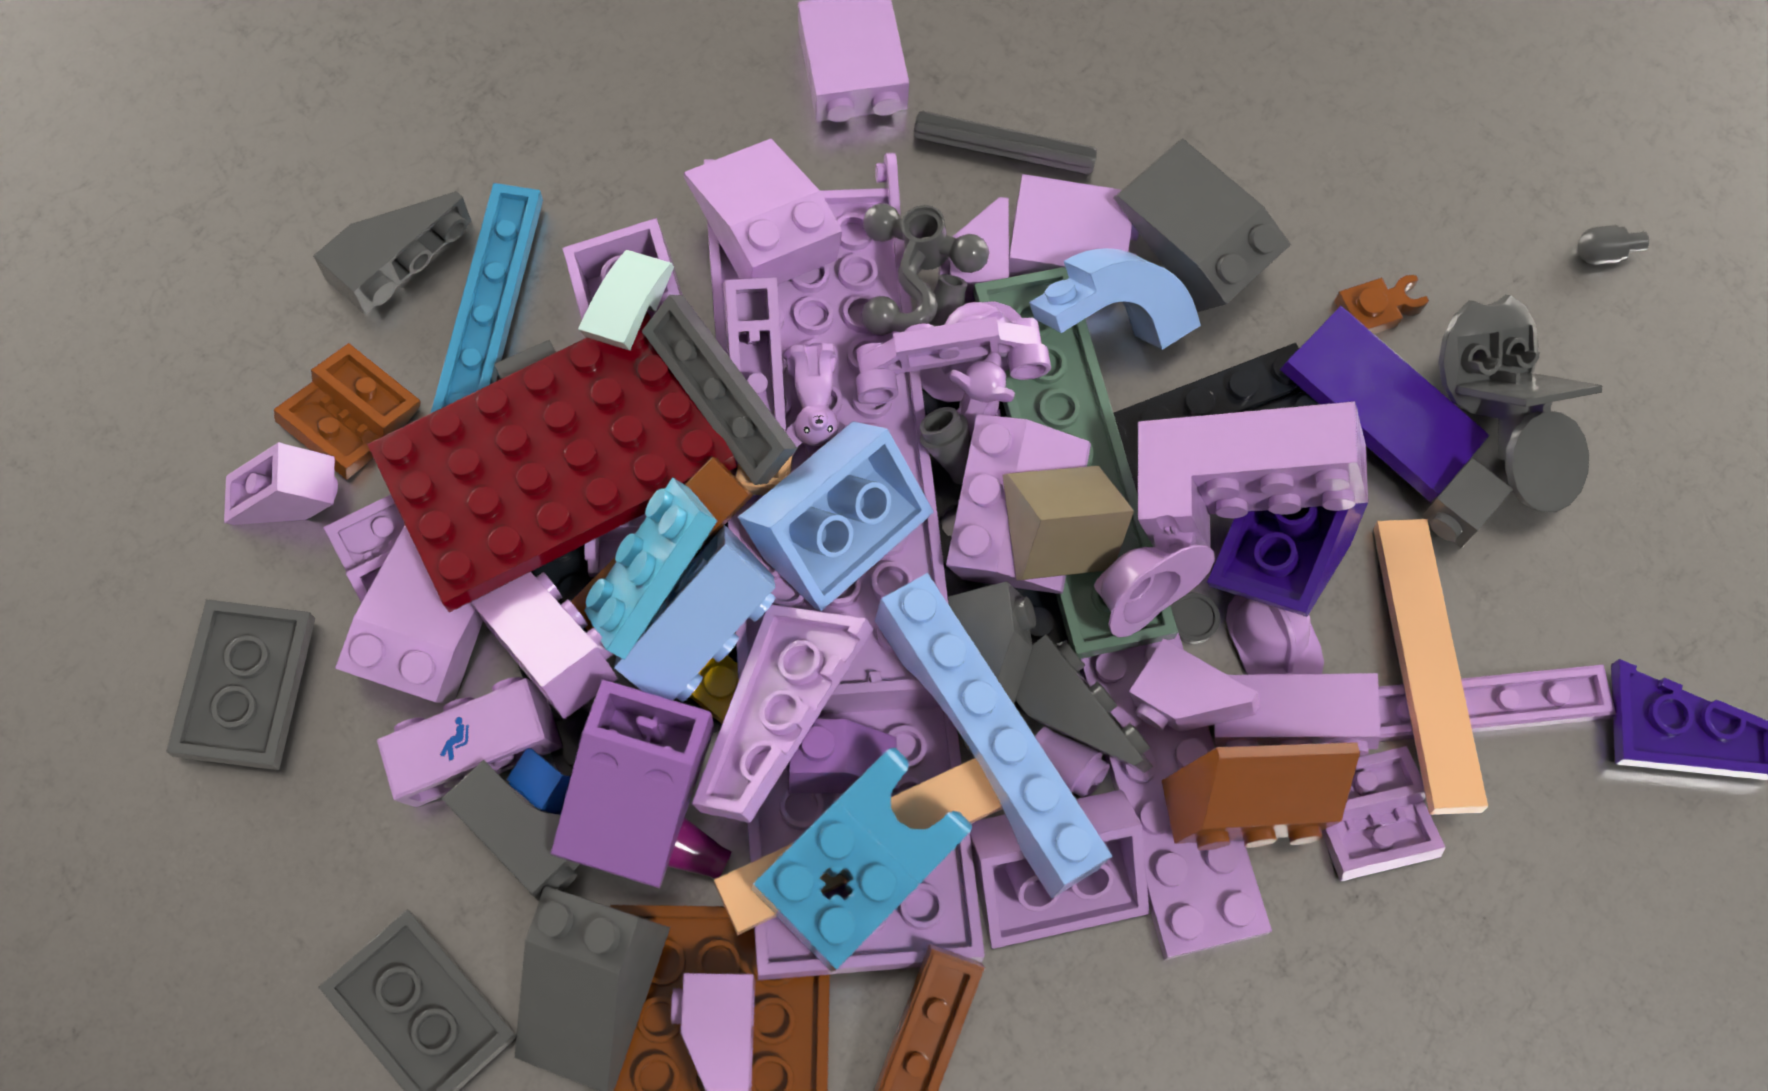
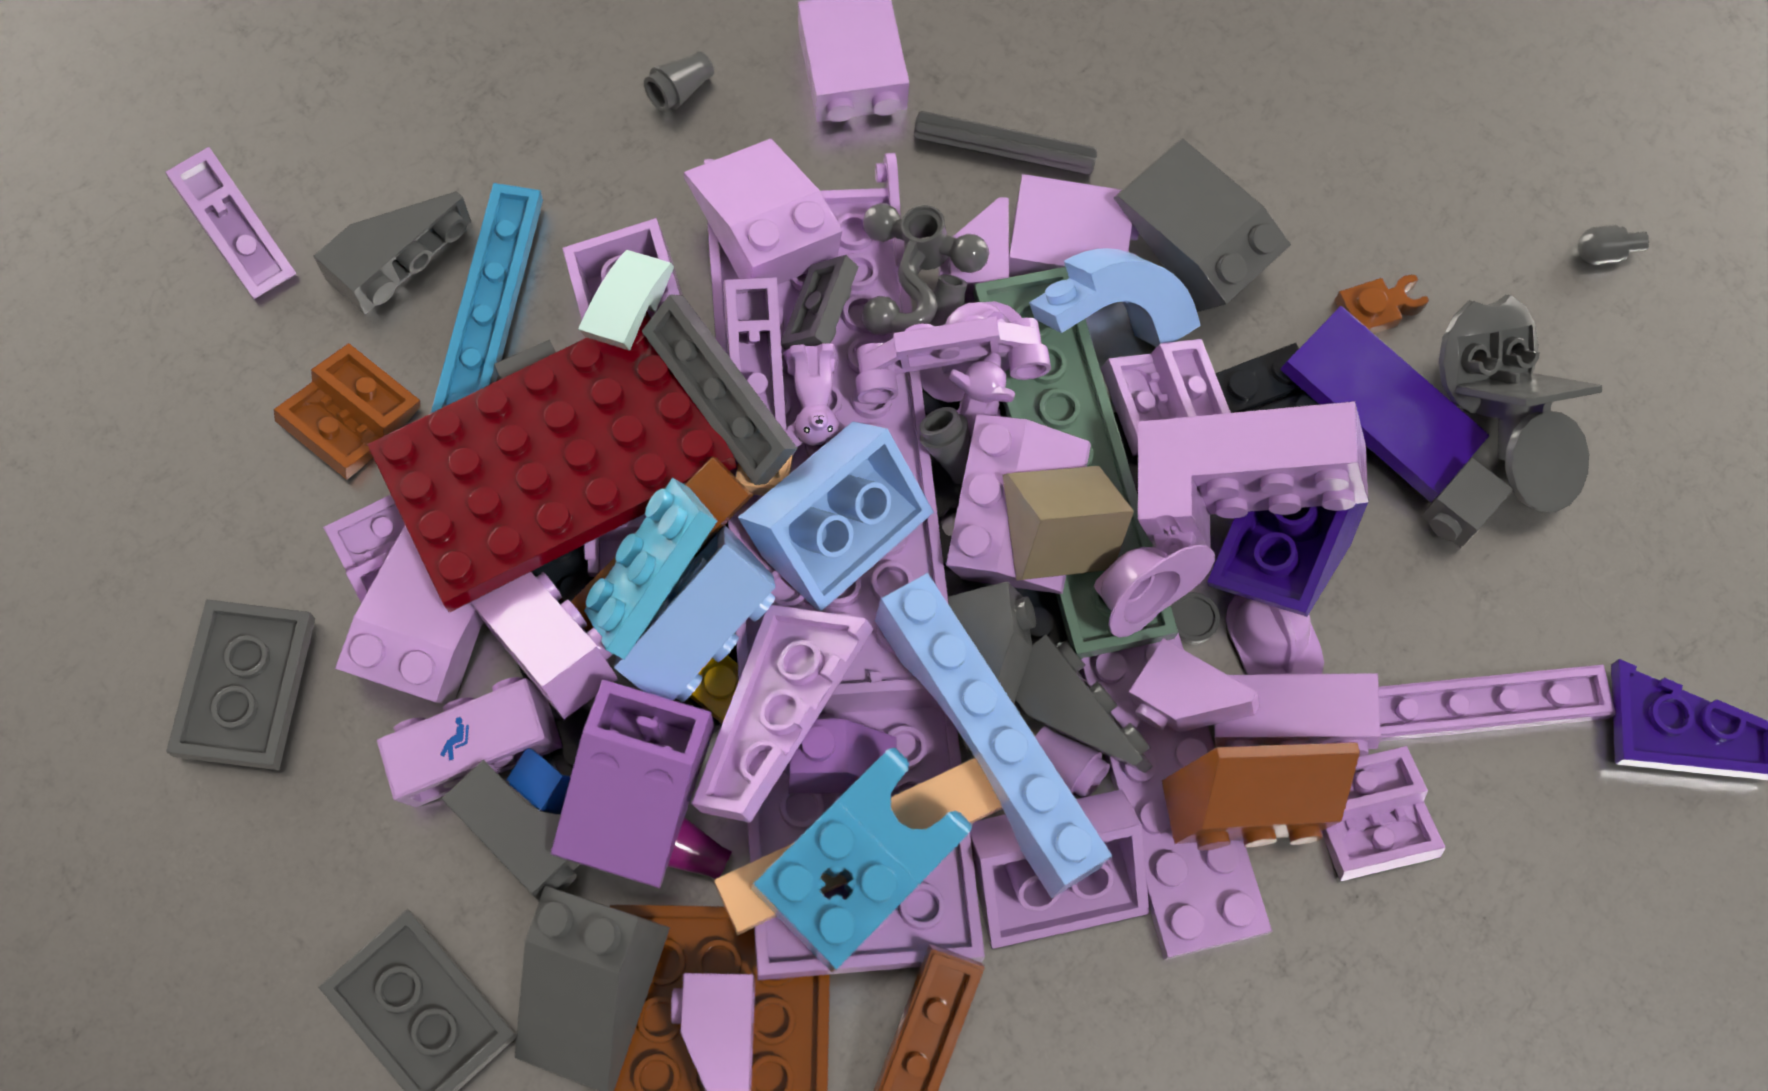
(230, 222): none -> lavender slope
(280, 486): lavender slope -> none
(676, 81): none -> dark grey cone
(820, 303): none -> dark grey plate
(1163, 385): none -> lavender slope
(1429, 668): light nougat tile -> none

